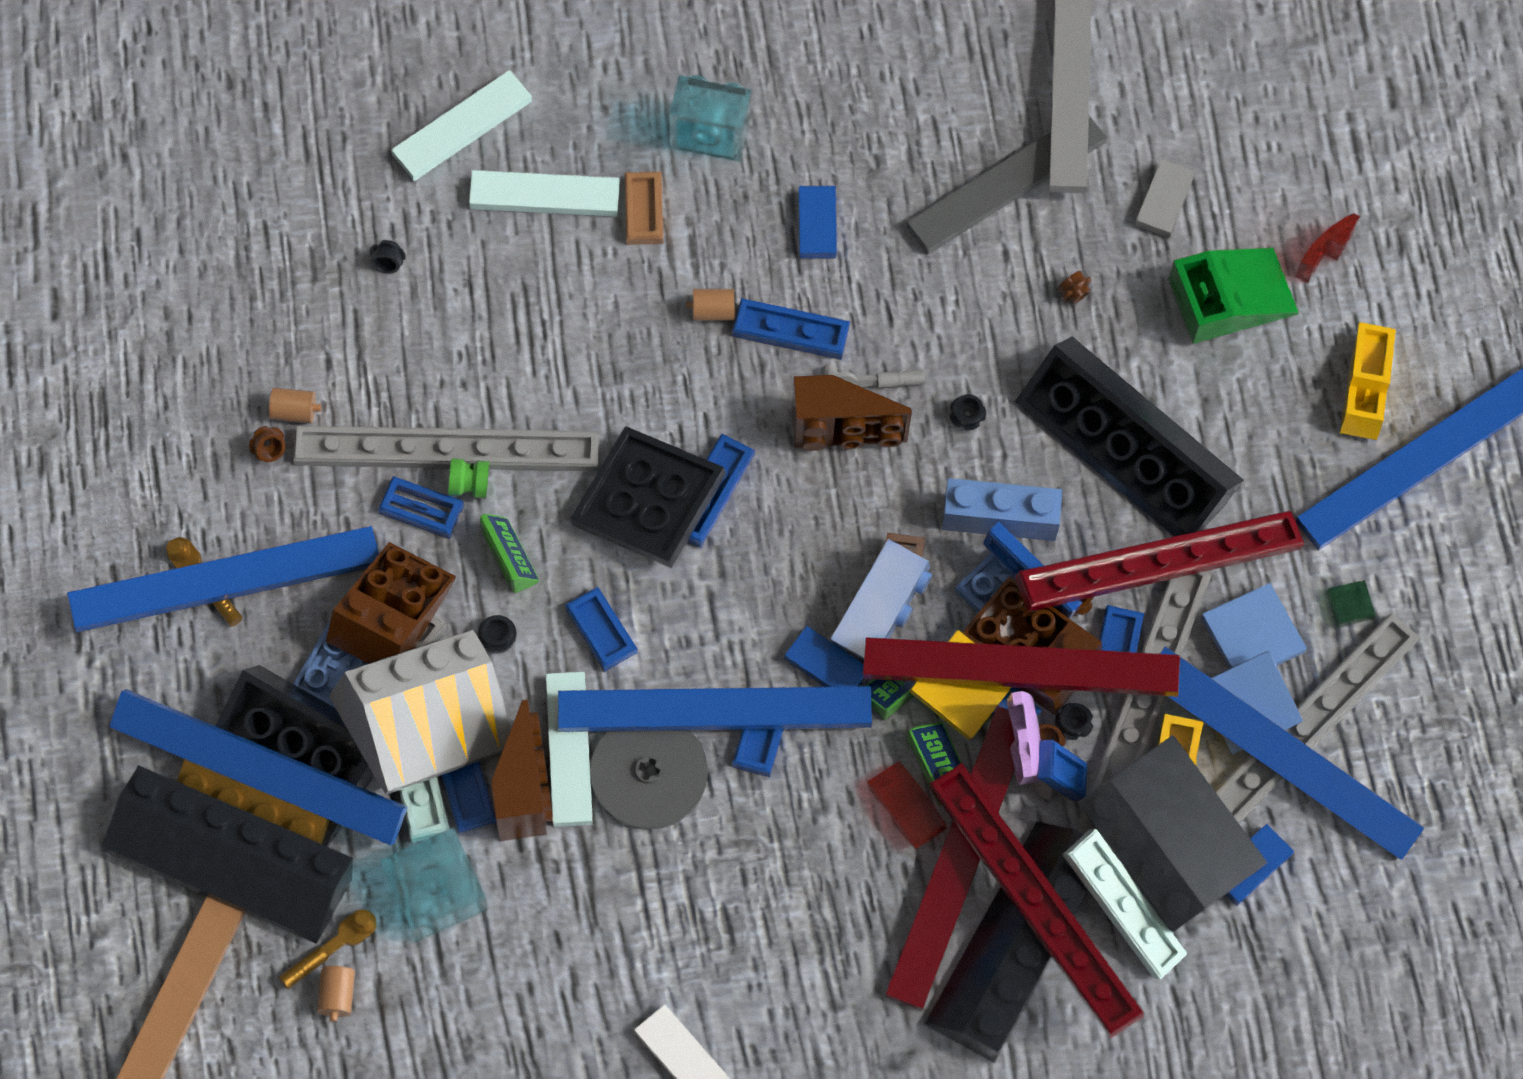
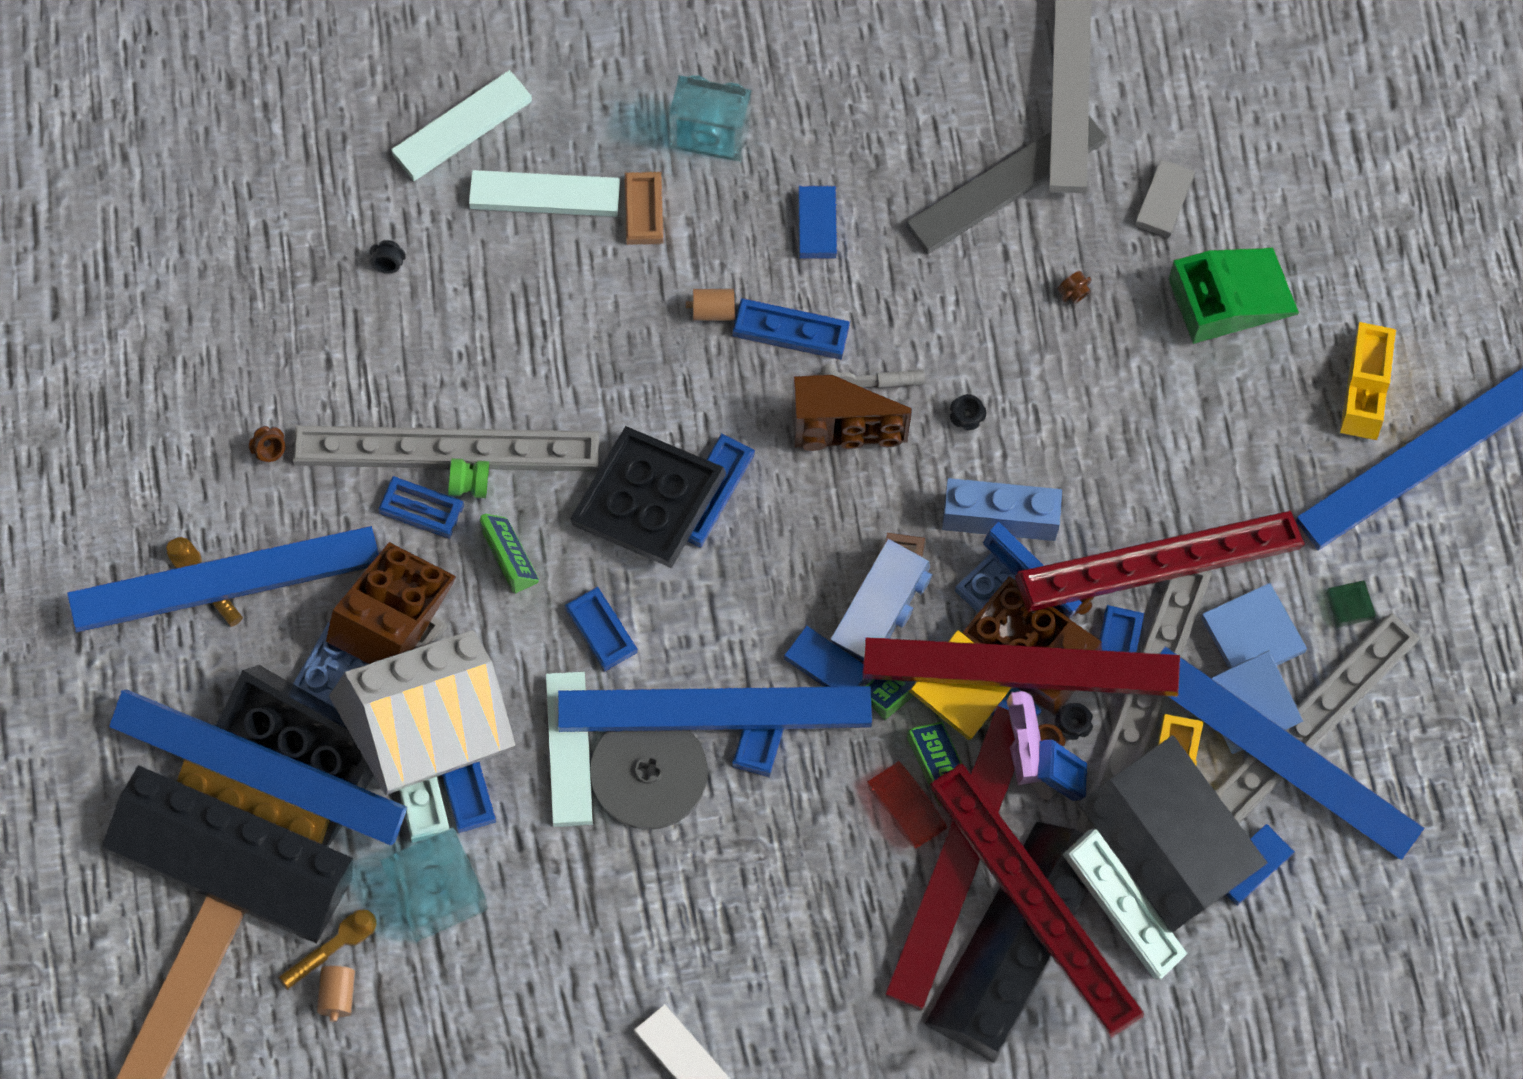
(293, 405): medium nougat piece -> none
(497, 634): black plate -> none
(517, 794): reddish brown slope -> none
(1128, 439): black slope -> none
(1330, 243): clear red slope -> none

